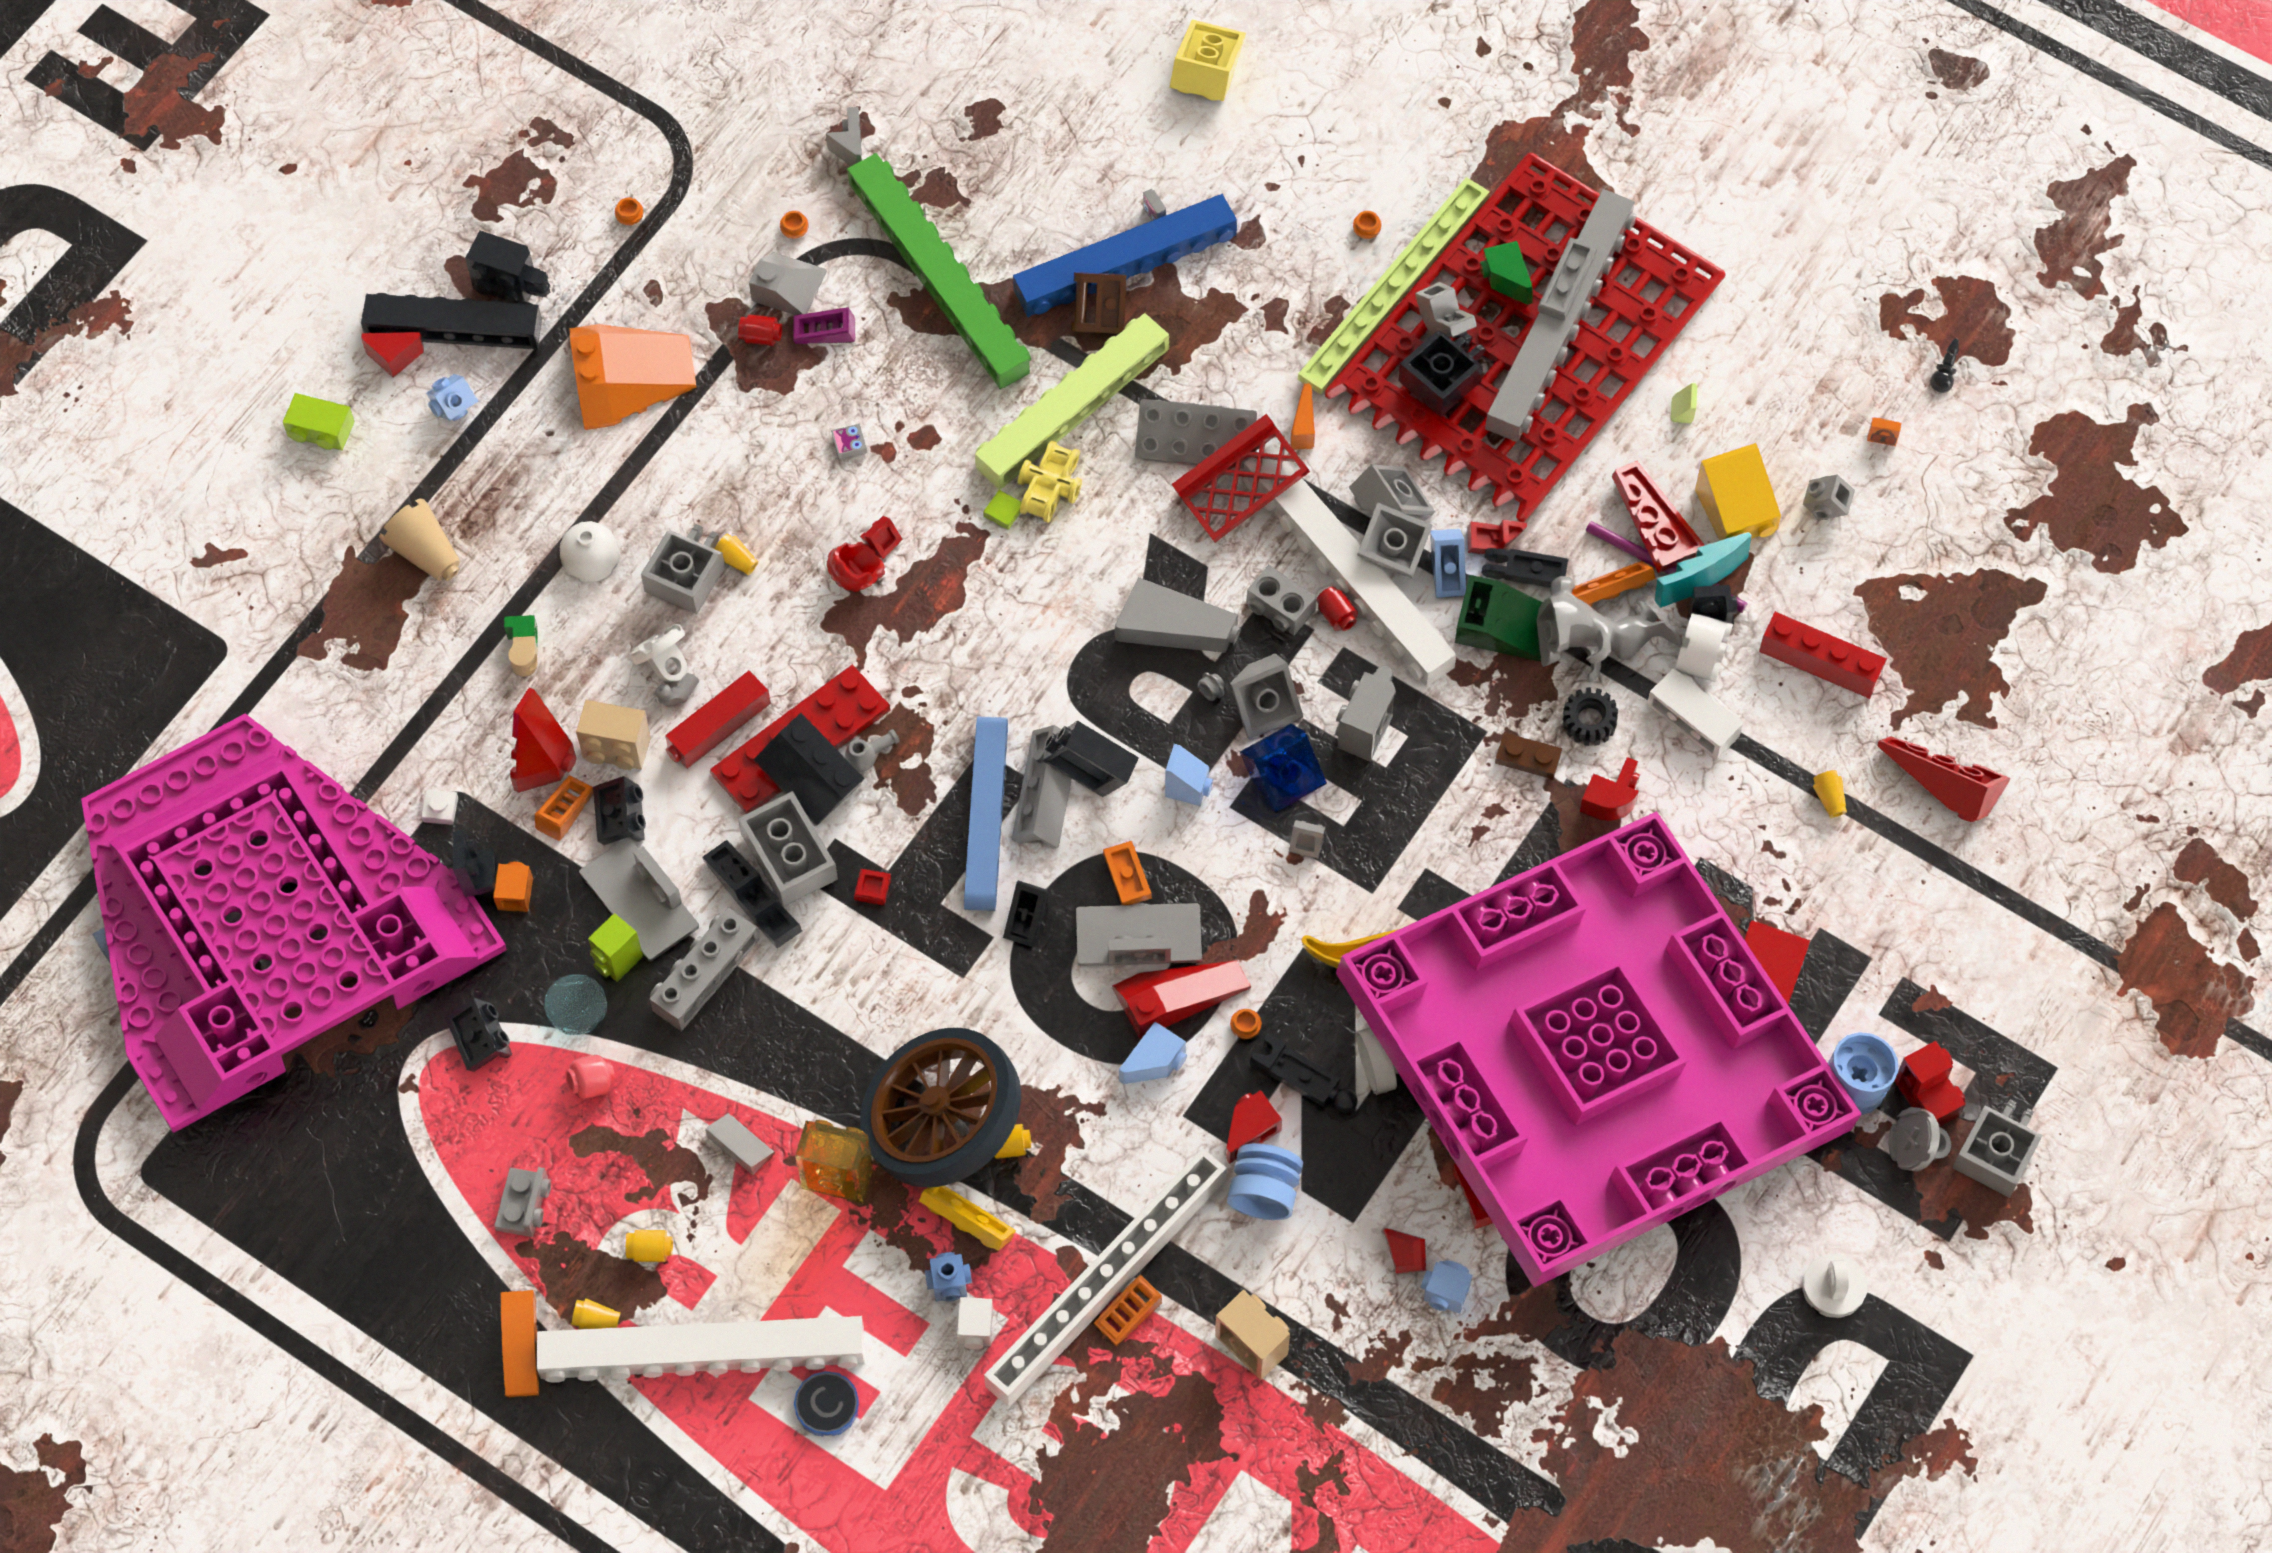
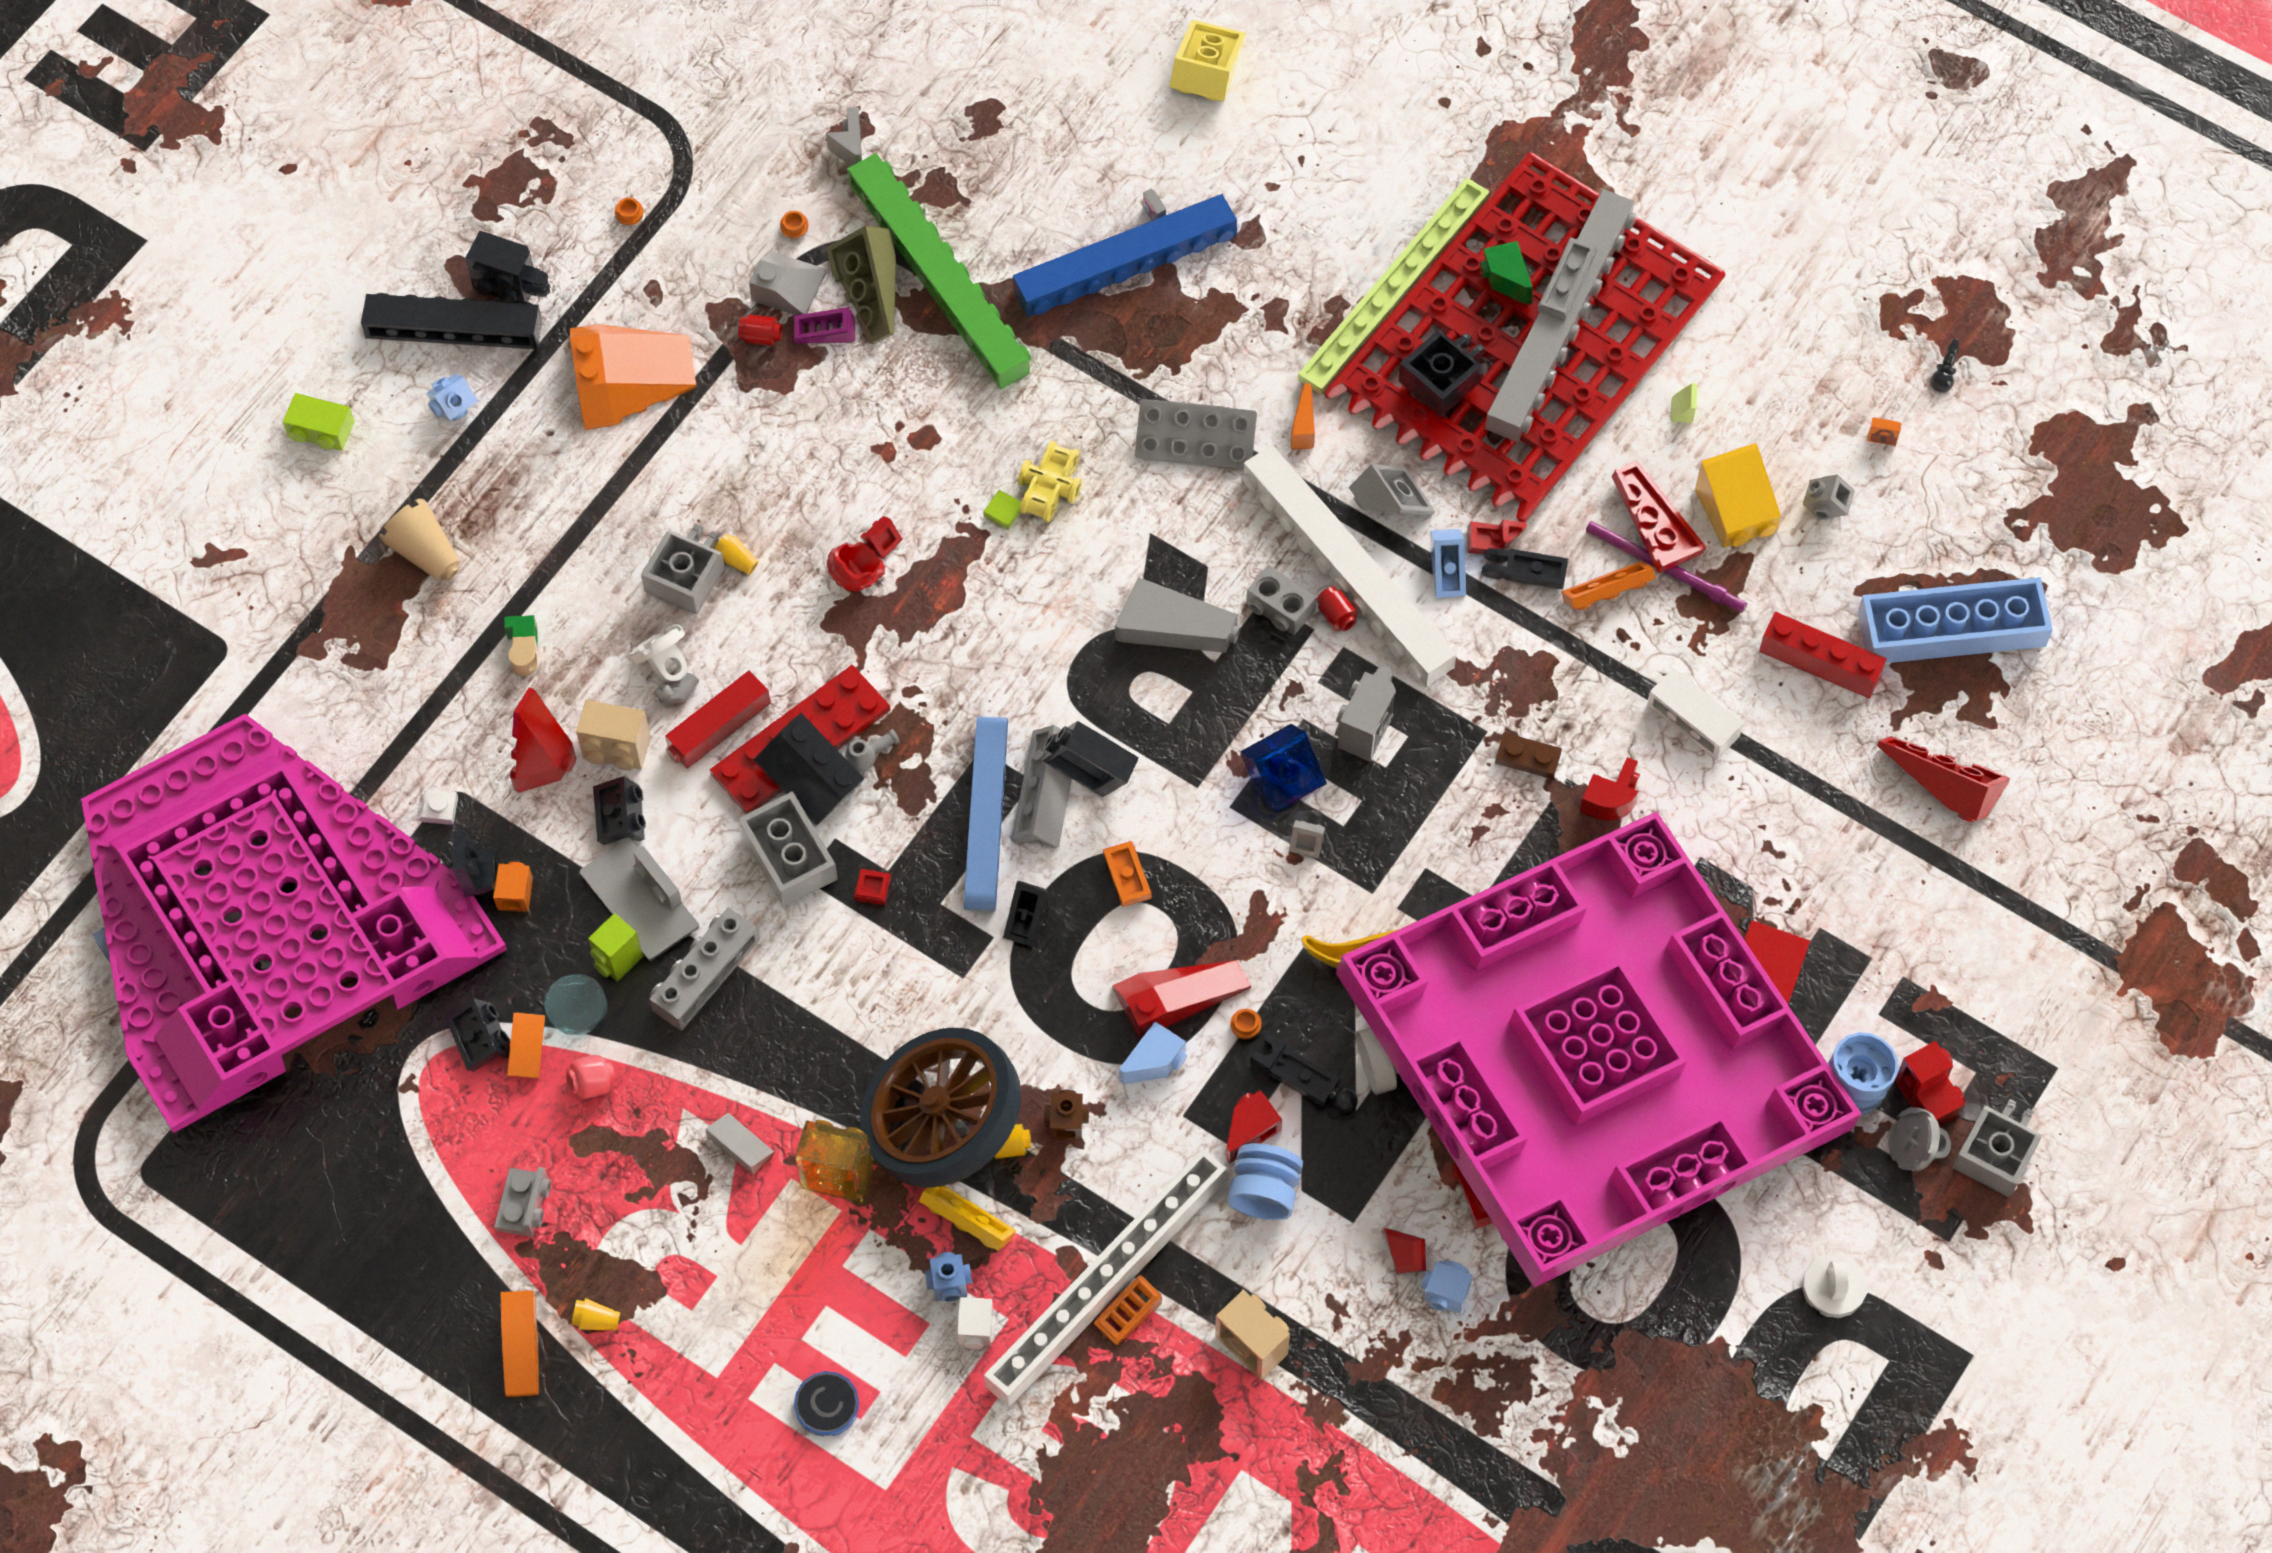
(393, 350): red slope -> none
(526, 1045): none -> orange slope
(555, 824): orange slope -> none
(589, 551): white cylinder -> none
(648, 1246): yellow brick -> none
(700, 1348): white brick -> none
(752, 893): black slope -> none
(849, 441): tile -> none
(866, 270): none -> olive wedge
(1066, 1115): none -> reddish brown brick
(1072, 400): yellowish green brick -> none
(1108, 302): reddish brown plate -> none
(1138, 934): light grey bracket -> none
(1186, 777): light blue slope -> none
(1211, 686): light grey plate -> none
(1231, 456): red fence -> none
(1266, 696): light grey slope -> none
(1367, 225): orange plate -> none
(1394, 540): light grey slope -> none
(1441, 311): light grey brick -> none
(1499, 619): dark green slope -> none
(1570, 622): light grey animal -> none
(1590, 732): black tyre -> none
(1703, 647): white brick -> none
(1707, 568): teal slope -> none
(1713, 602): black bracket -> none
(1830, 792): yellow cone -> none
(1956, 620): none -> light blue brick

